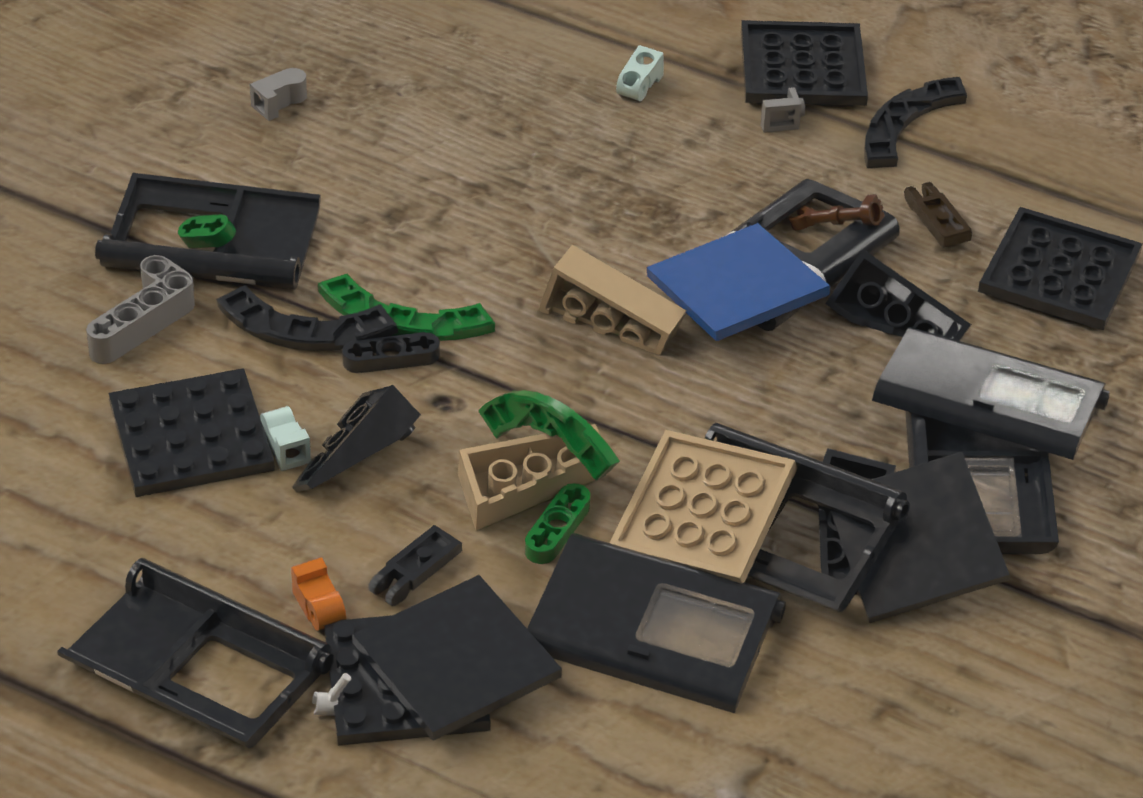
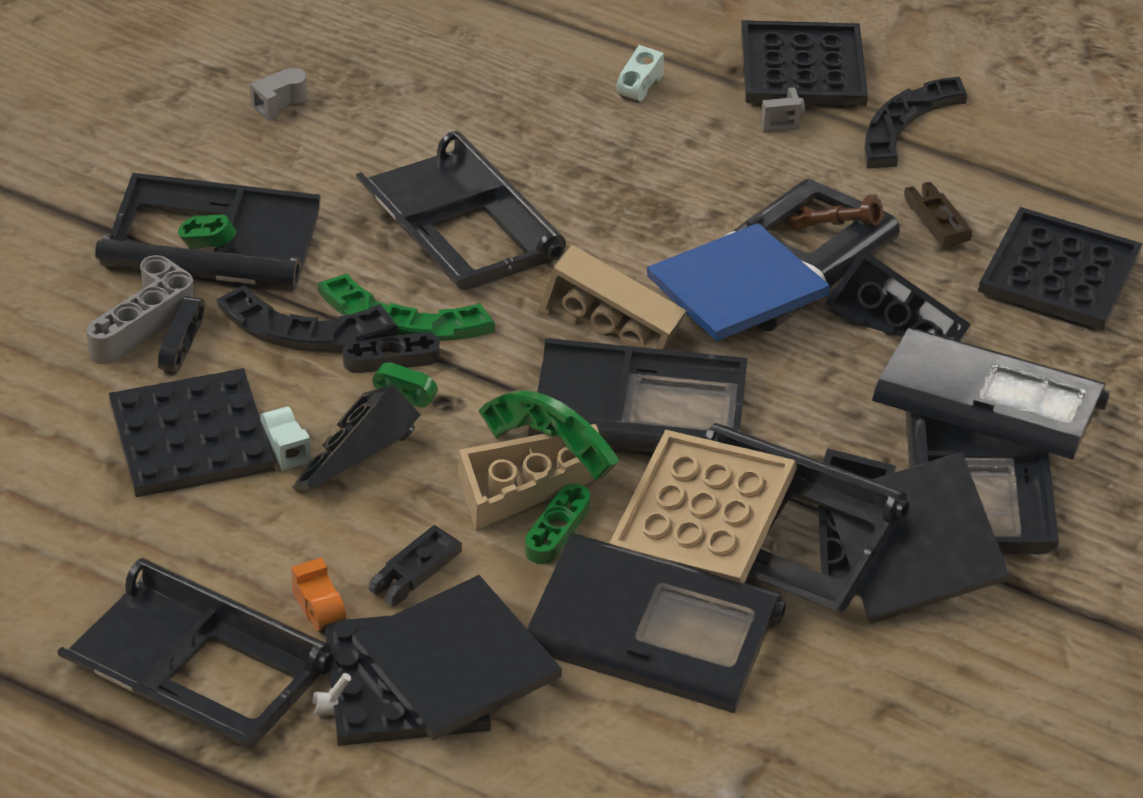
(181, 334): none -> black beam
(413, 385): none -> green beam
(455, 186): none -> black piece
(643, 391): none -> black piece

